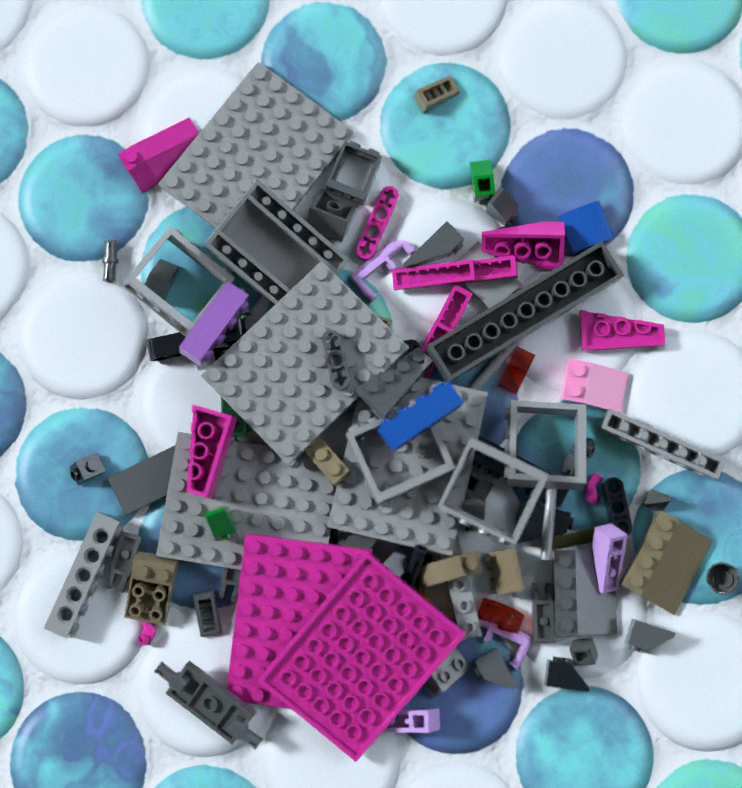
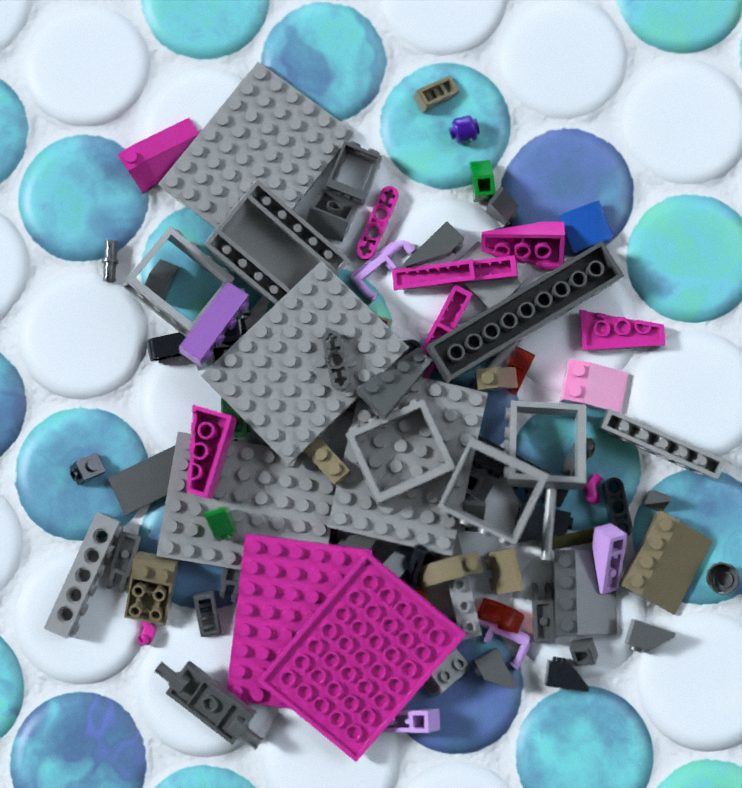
(420, 417): blue brick -> none
(464, 129): none -> dark purple head
(496, 378): none -> dark tan slope

